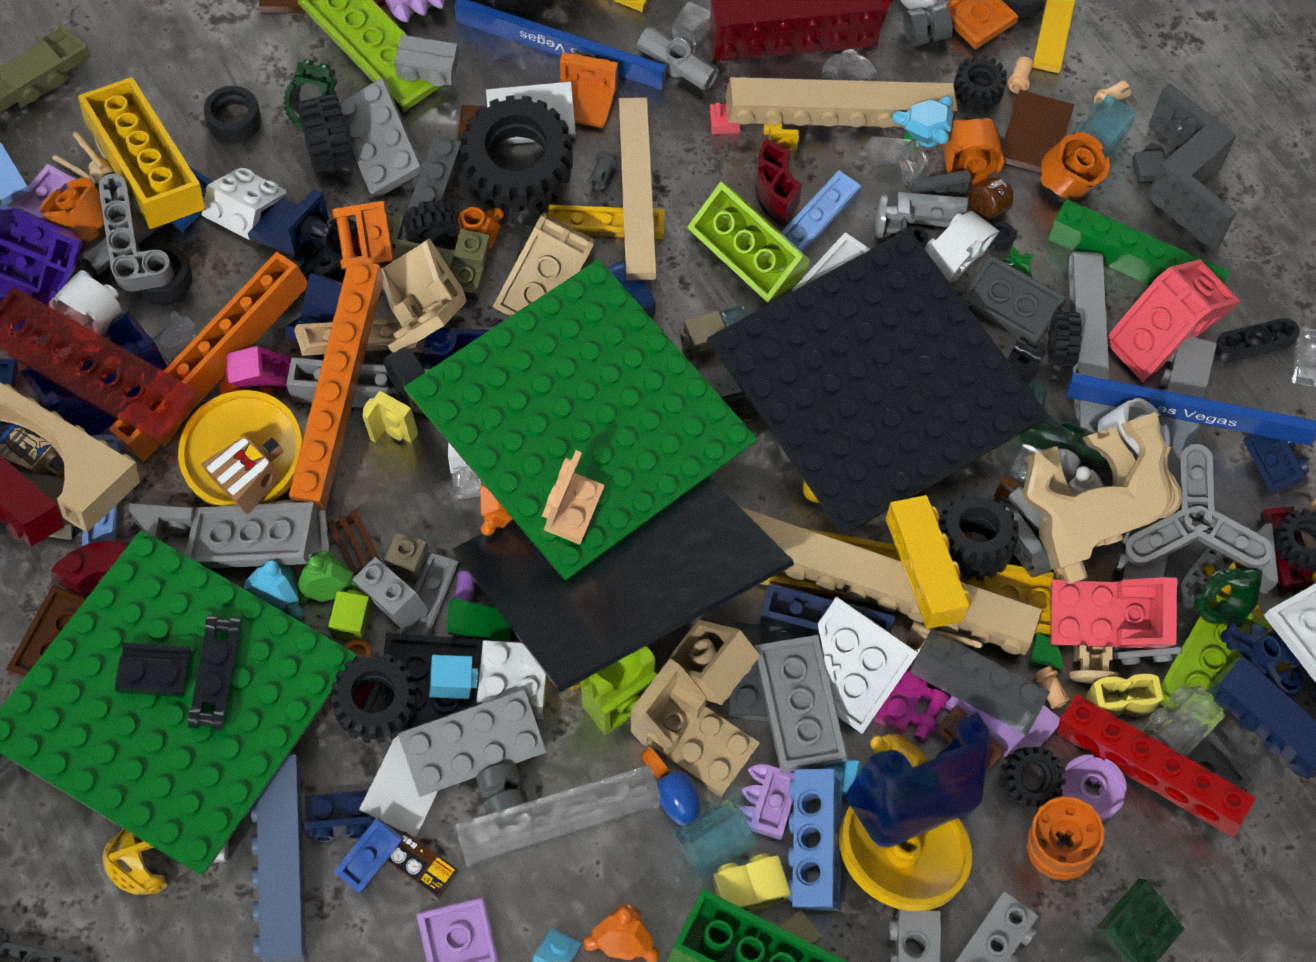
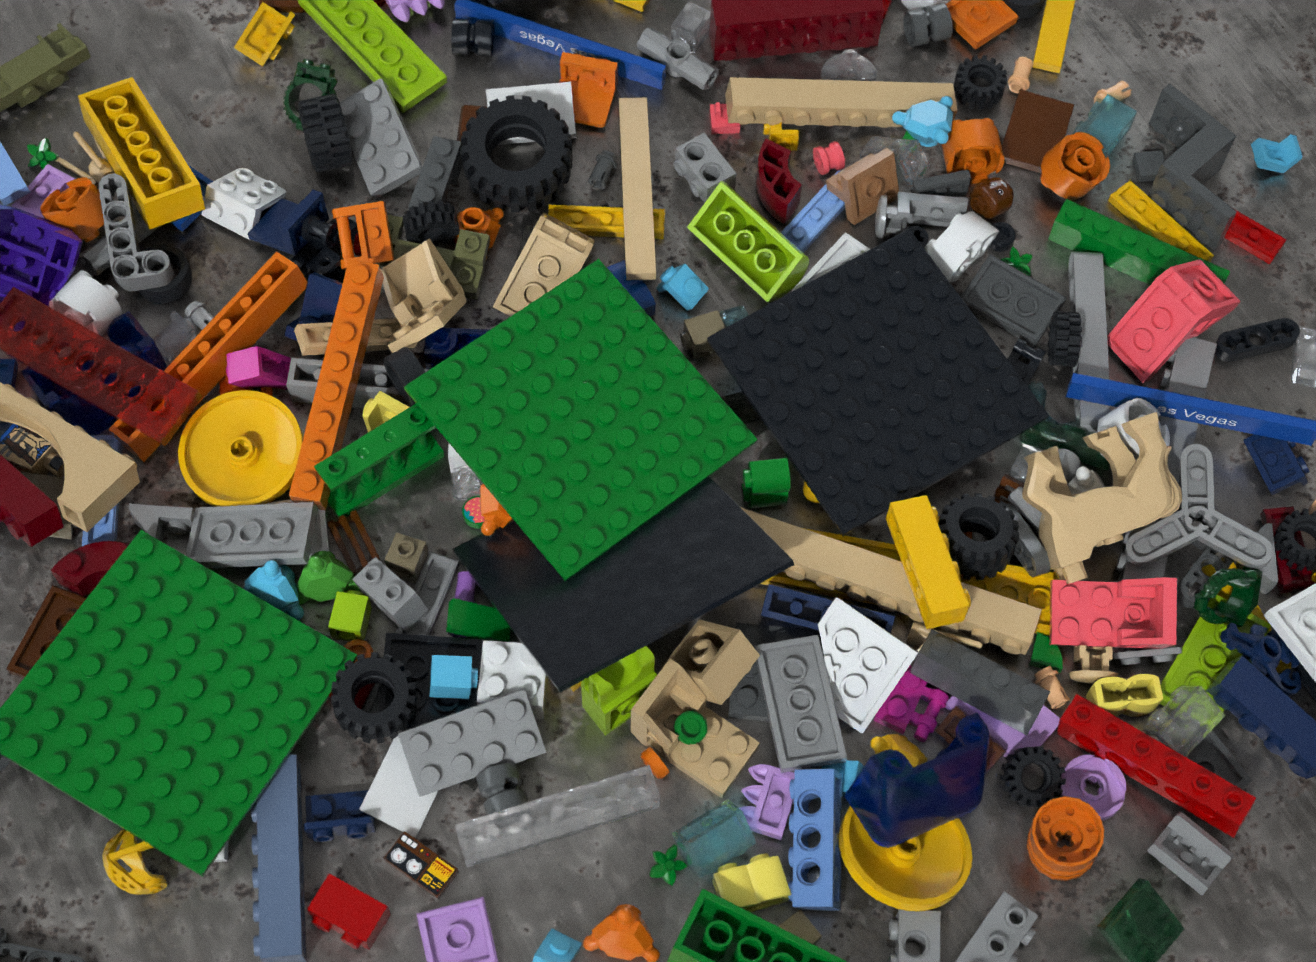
(41, 154): none -> green plant
(153, 669): black plate -> none
(198, 314): none -> light grey pin
(215, 673): black plate -> none
(232, 96): black tyre -> none
(245, 471): torso -> none
(263, 33): none -> yellow bracket
(348, 912): none -> red brick
(368, 855): blue plate -> none
(379, 461): none -> green fence
(426, 60): light grey brick -> none
(472, 37): none -> black wheel
(472, 514): none -> tile
(571, 502): light nougat bracket -> none
(667, 865): none -> green plant
(679, 797): blue animal -> none
(682, 285): none -> medium azure bracket
(690, 727): none -> green tile
(707, 166): none -> light grey brick
(766, 483): none -> green brick
(829, 158): none -> coral wheel
(864, 183): none -> medium nougat bracket
(1154, 220): none -> yellow tile
(1190, 853): none -> light grey bracket
(1254, 238): none -> red tile
(1275, 155): none -> medium azure bracket

